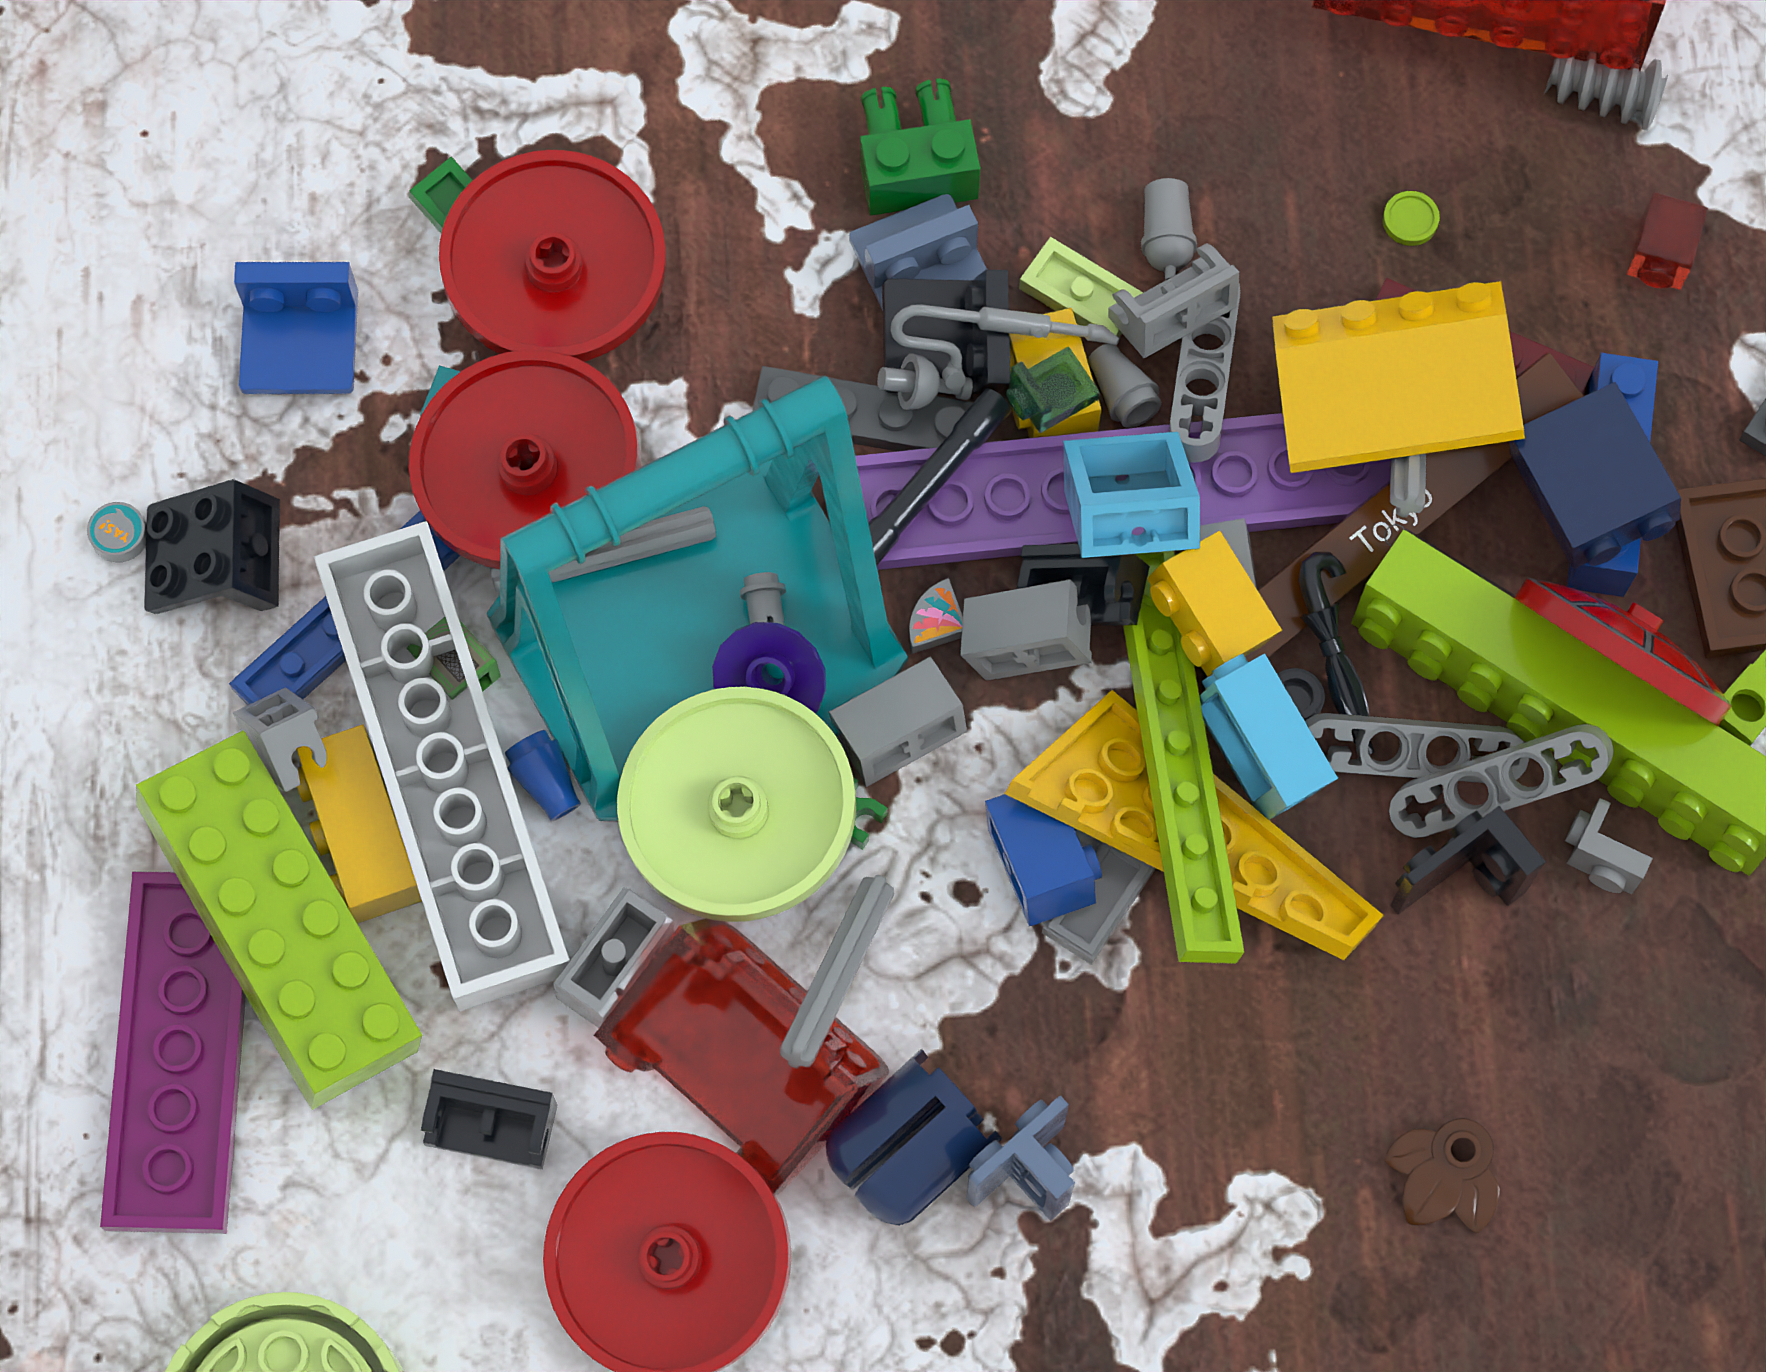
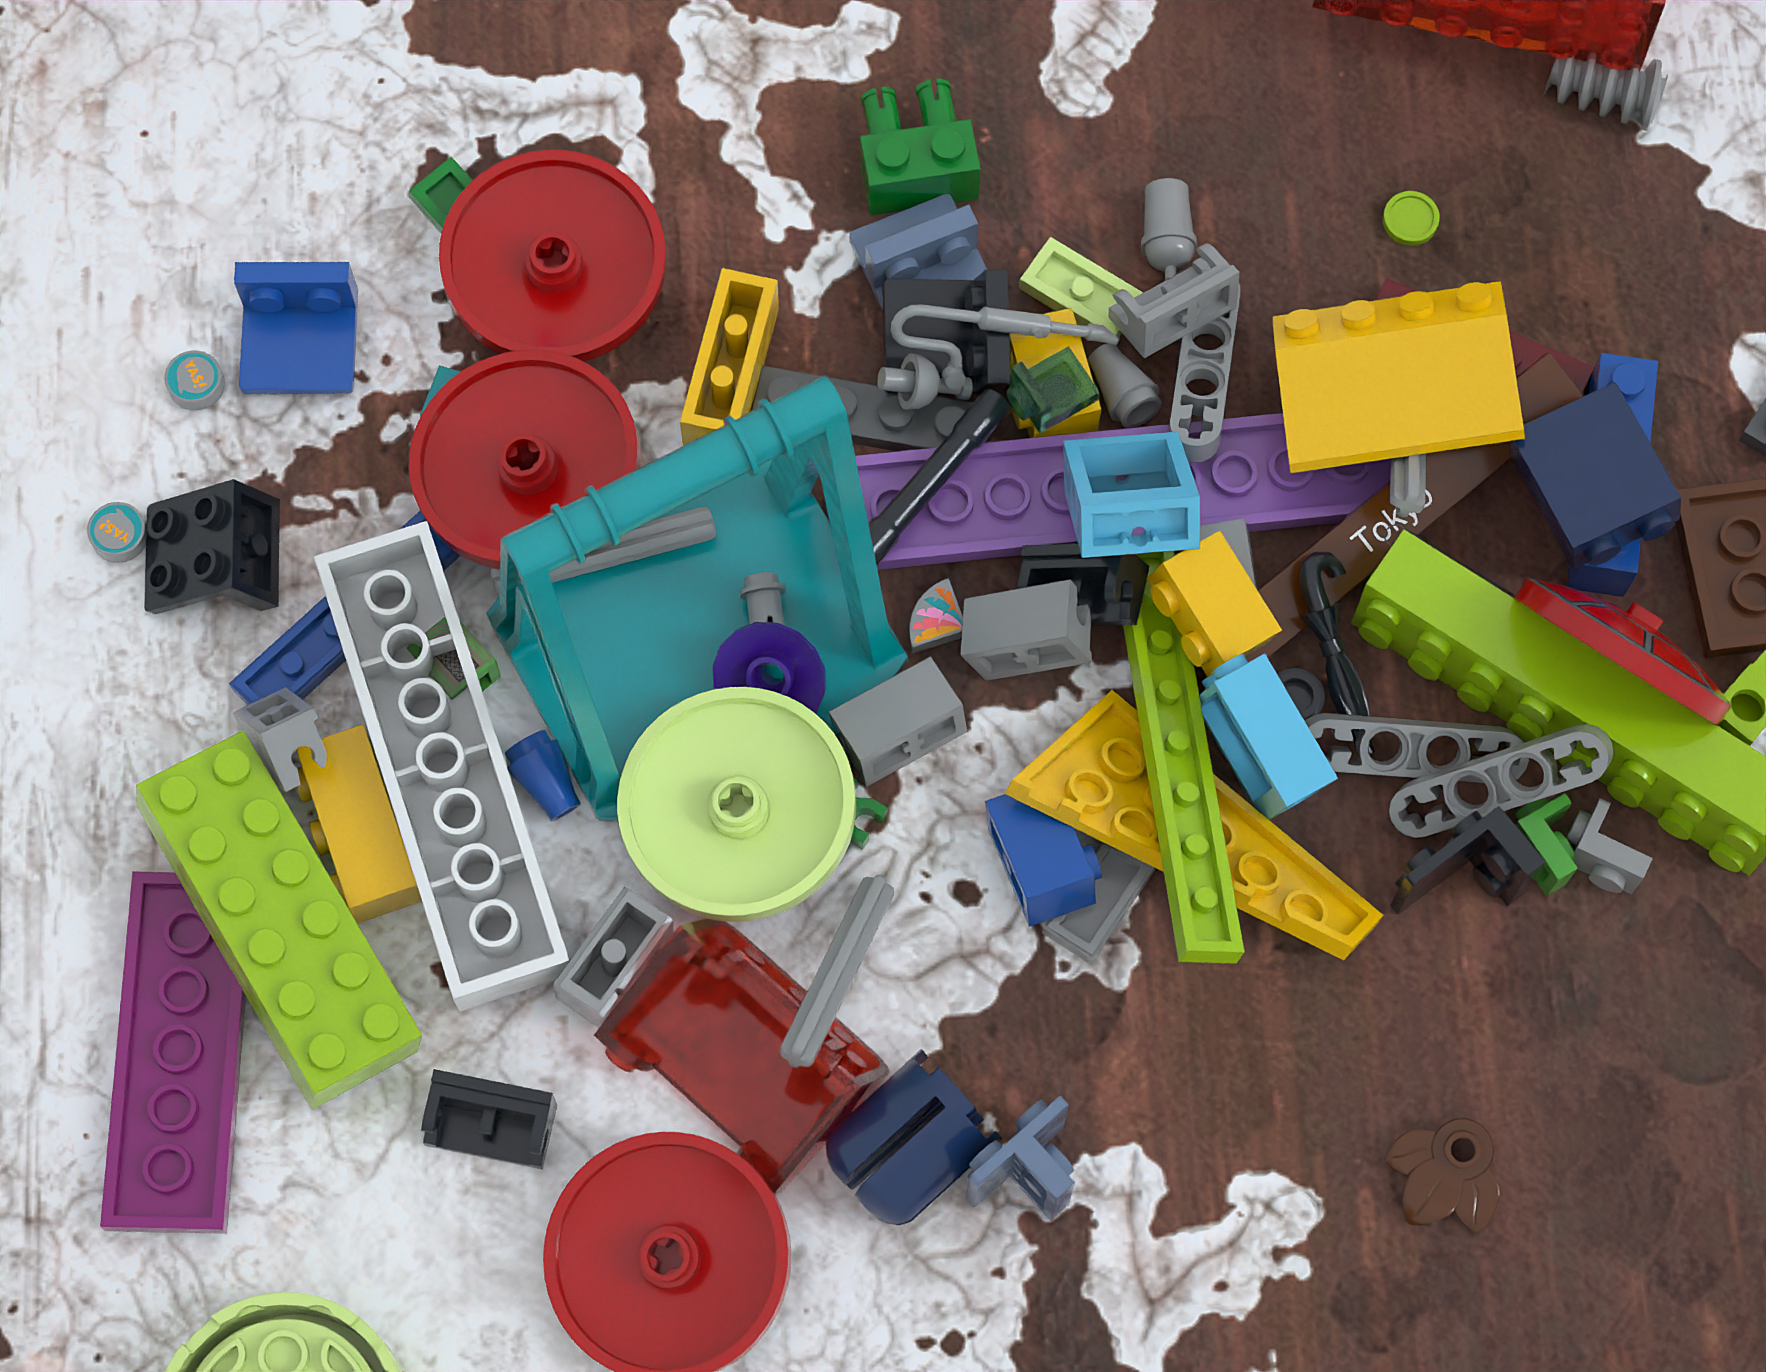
(194, 380): none -> light grey tile
(730, 352): none -> yellow brick
(1552, 846): none -> bright green bracket
(1667, 241): clear red brick -> none

